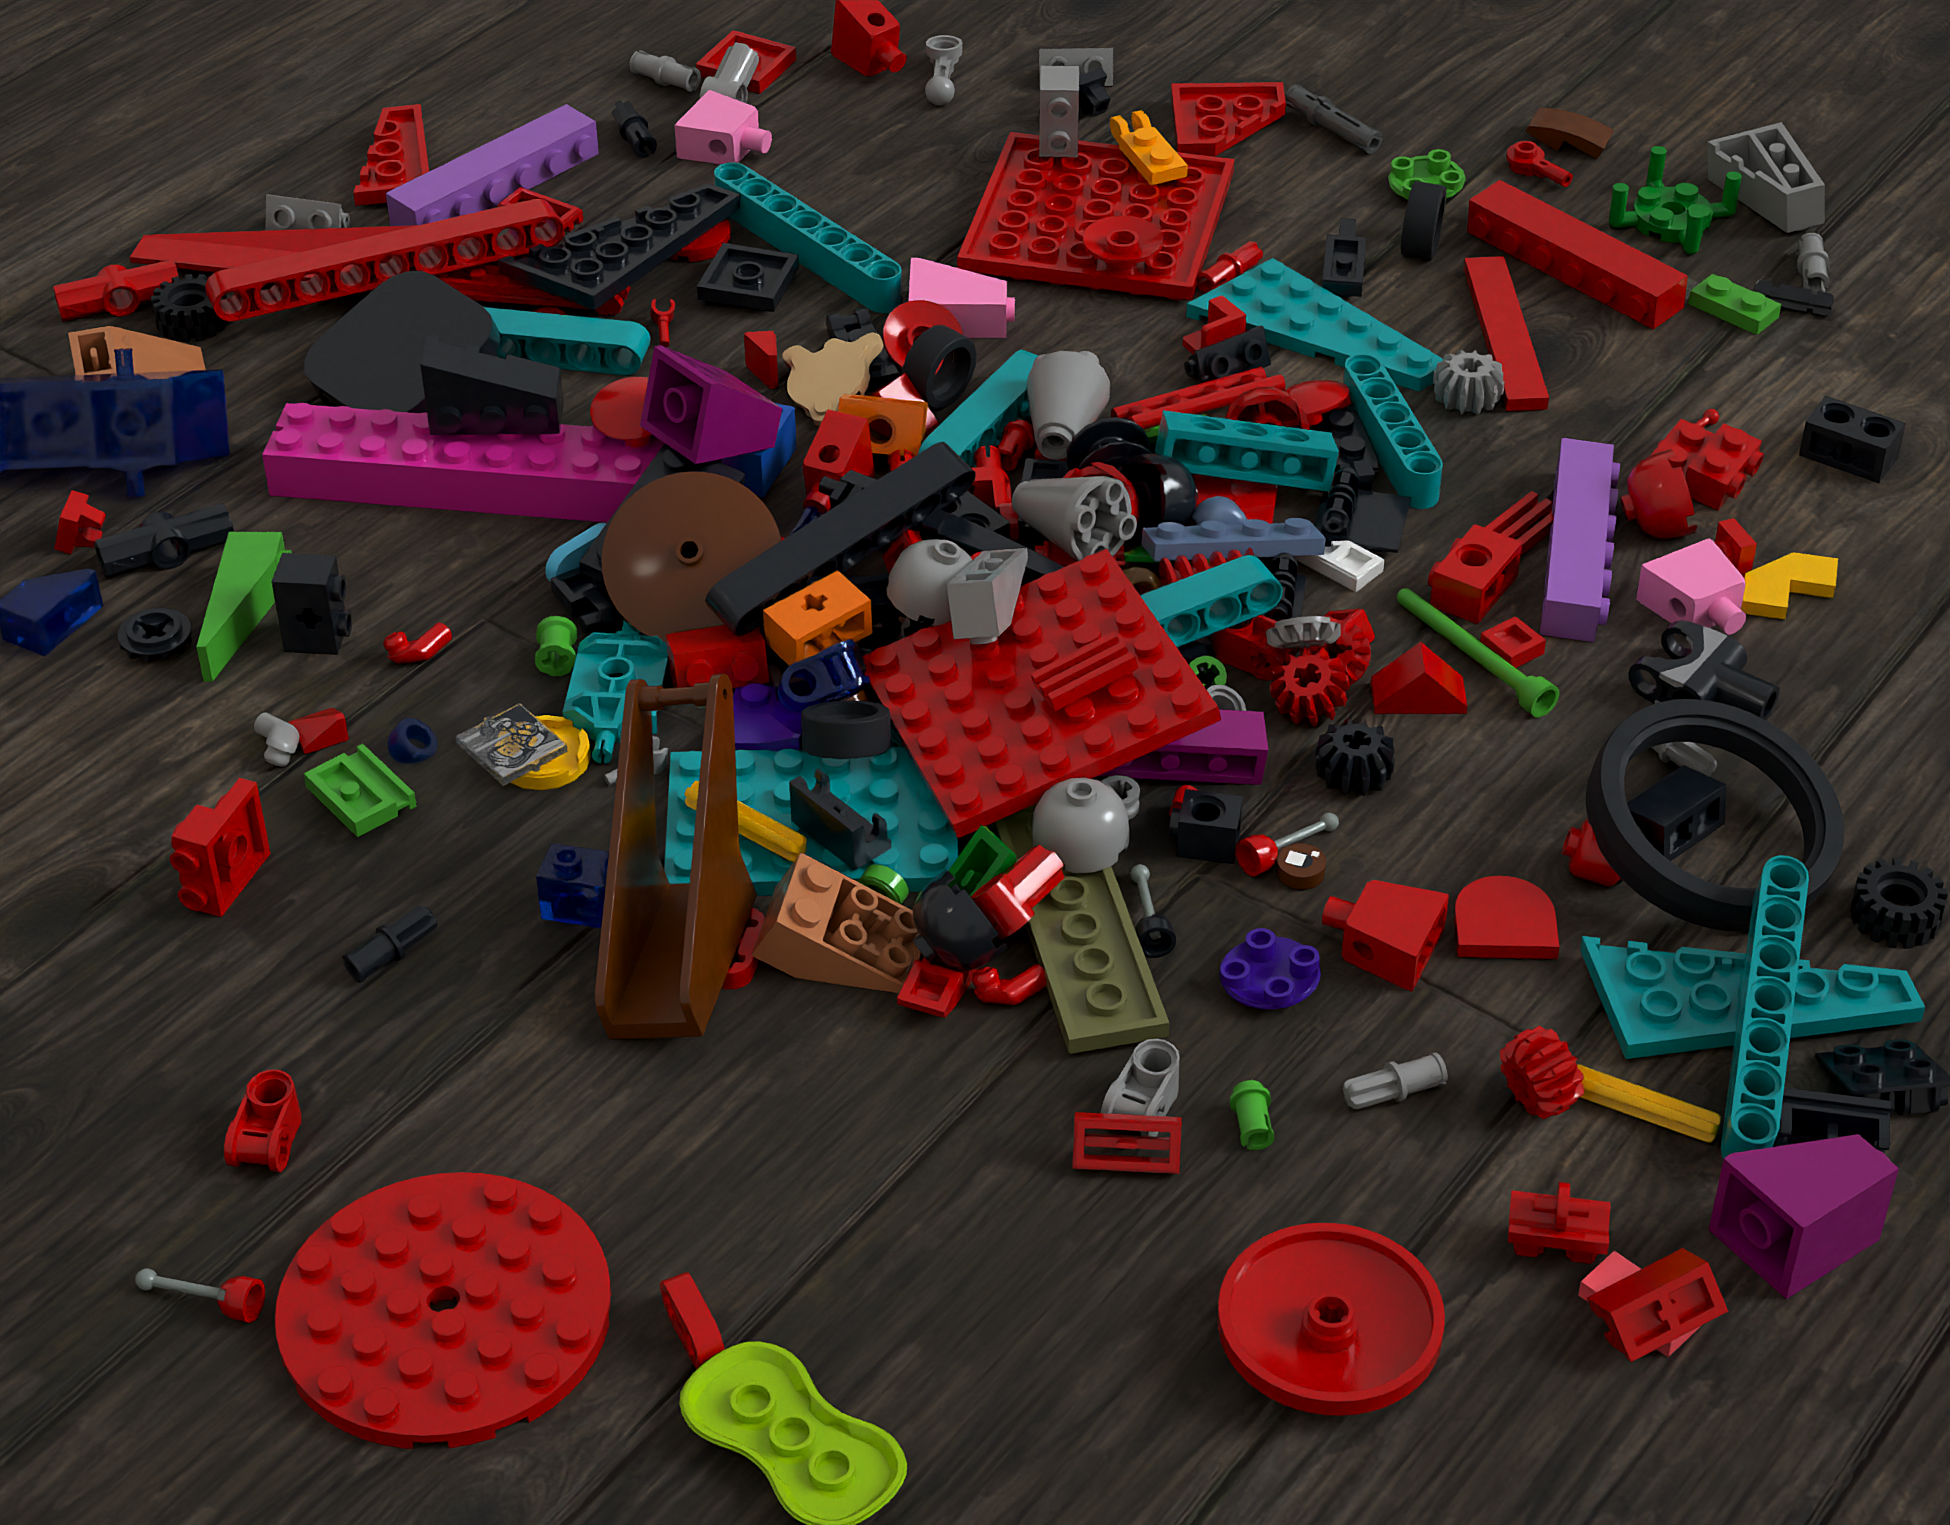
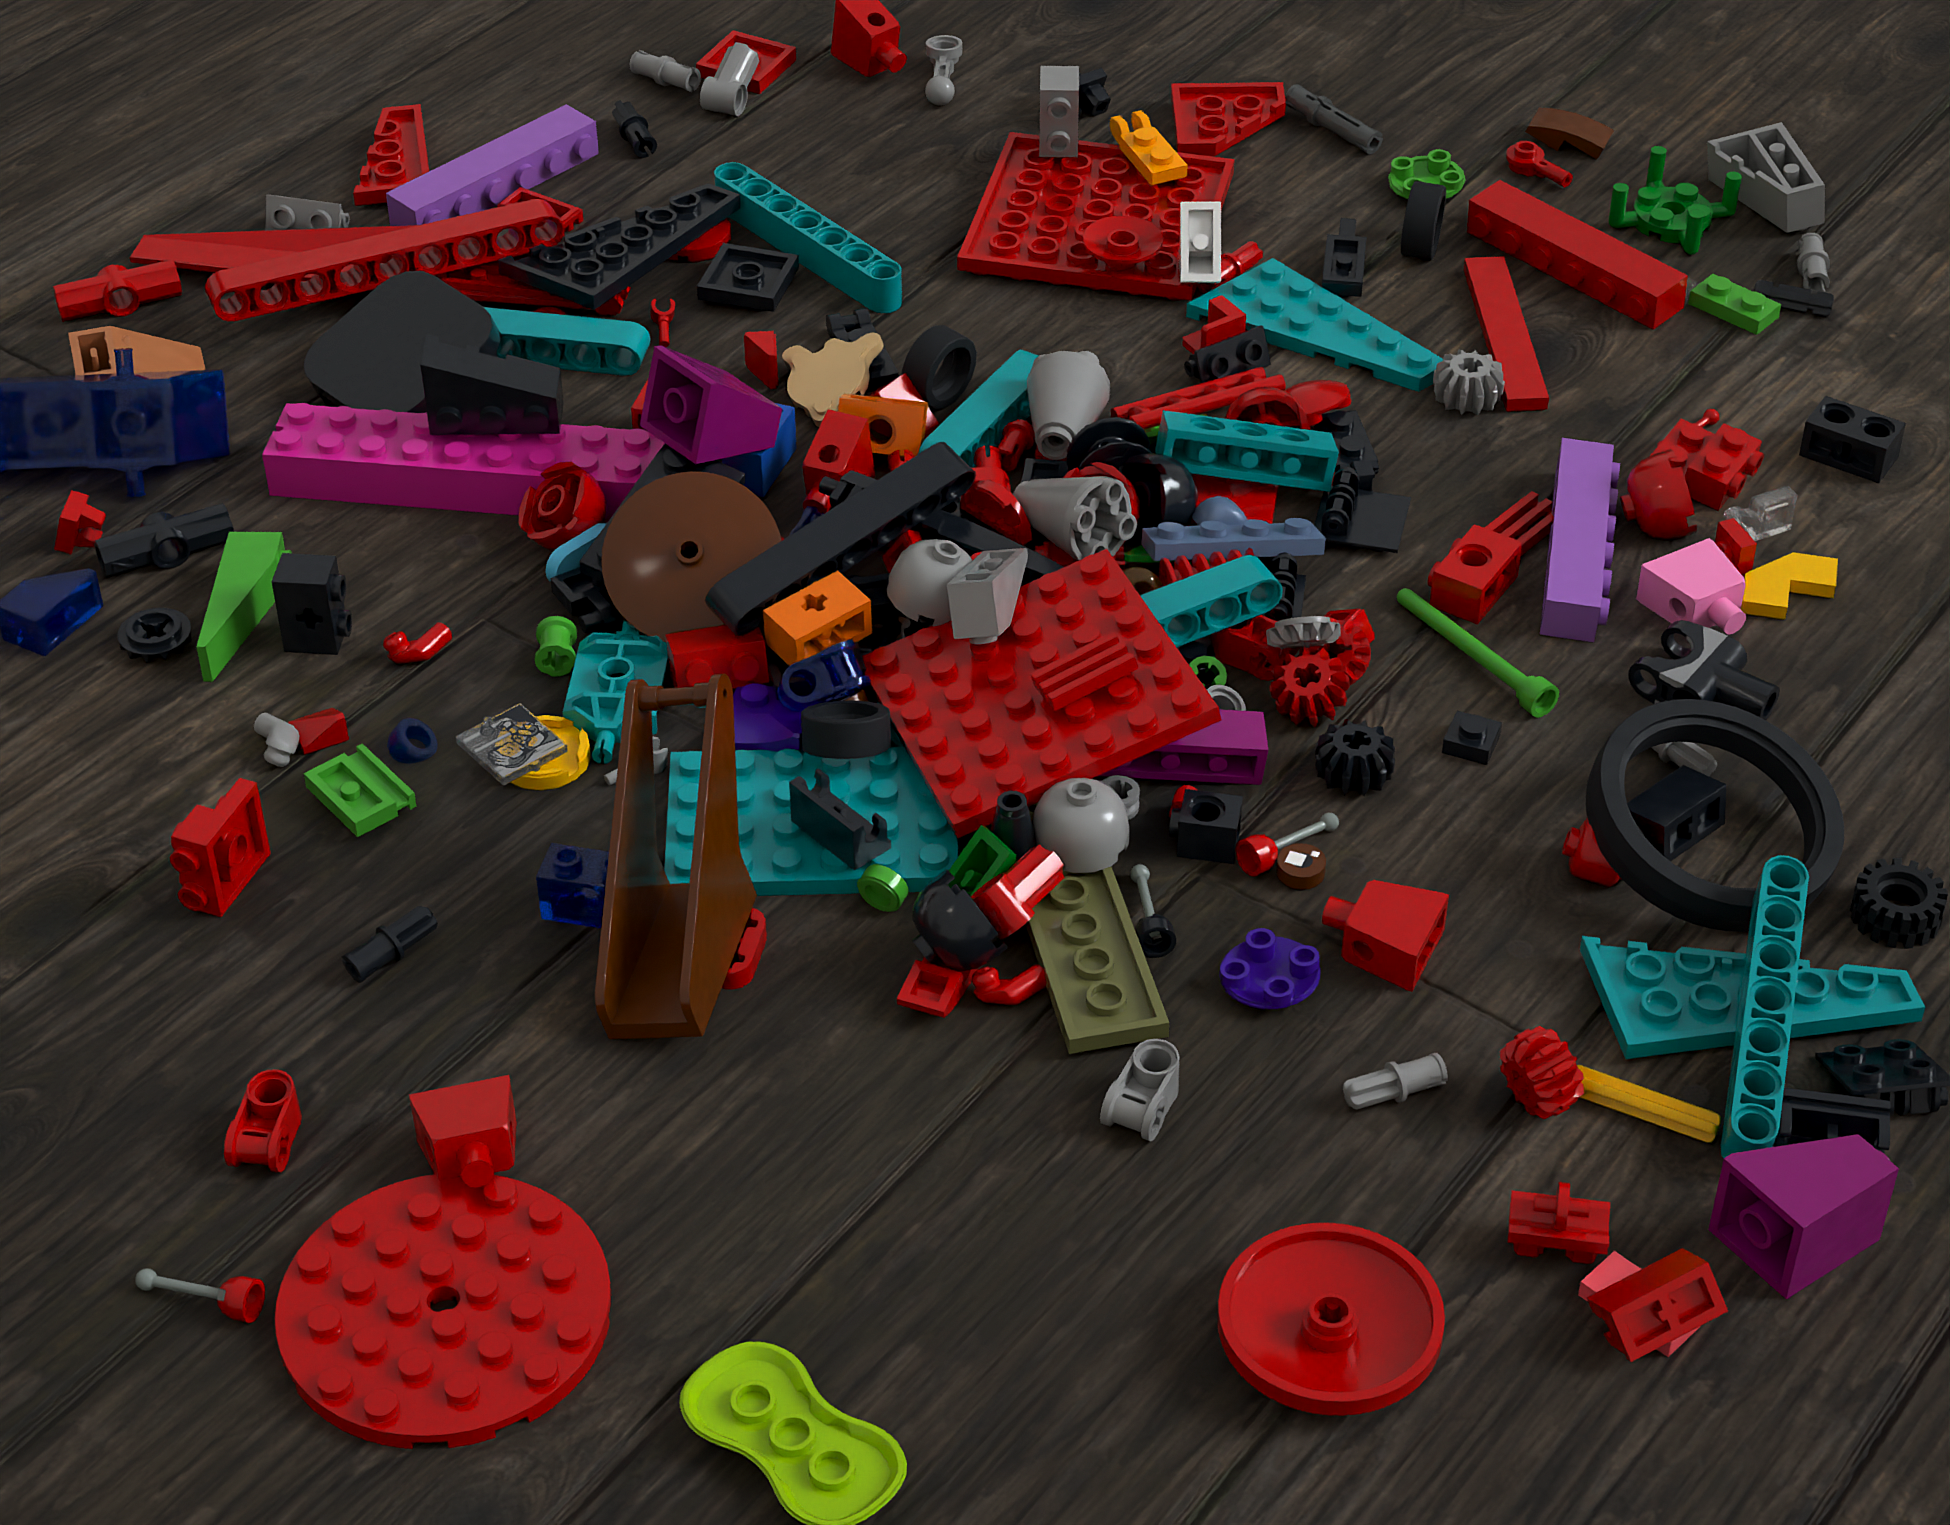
(185, 309): black tyre -> none
(467, 1129): none -> red torso
(562, 505): none -> red cylinder
(619, 409): red dish -> none
(691, 1318): red beam -> none
(720, 131): bright pink torso -> none
(760, 828): yellow axle -> none
(836, 930): nougat slope -> none
(909, 322): red dish -> none
(973, 298): bright pink slope -> none
(998, 509): none -> red tile
(1013, 823): none -> black cone
(1086, 58): light grey hinge -> none
(1132, 1123): red tile -> none
(1200, 242): none -> white slope
(1251, 1104): bright green pin -> none
(1346, 564): white tile -> none
(1393, 431): teal beam -> none
(1418, 685): red slope -> none
(1472, 737): none -> black plate
(1505, 920): red tile -> none
(1514, 641): red plate -> none
(1767, 513): none -> clear plate

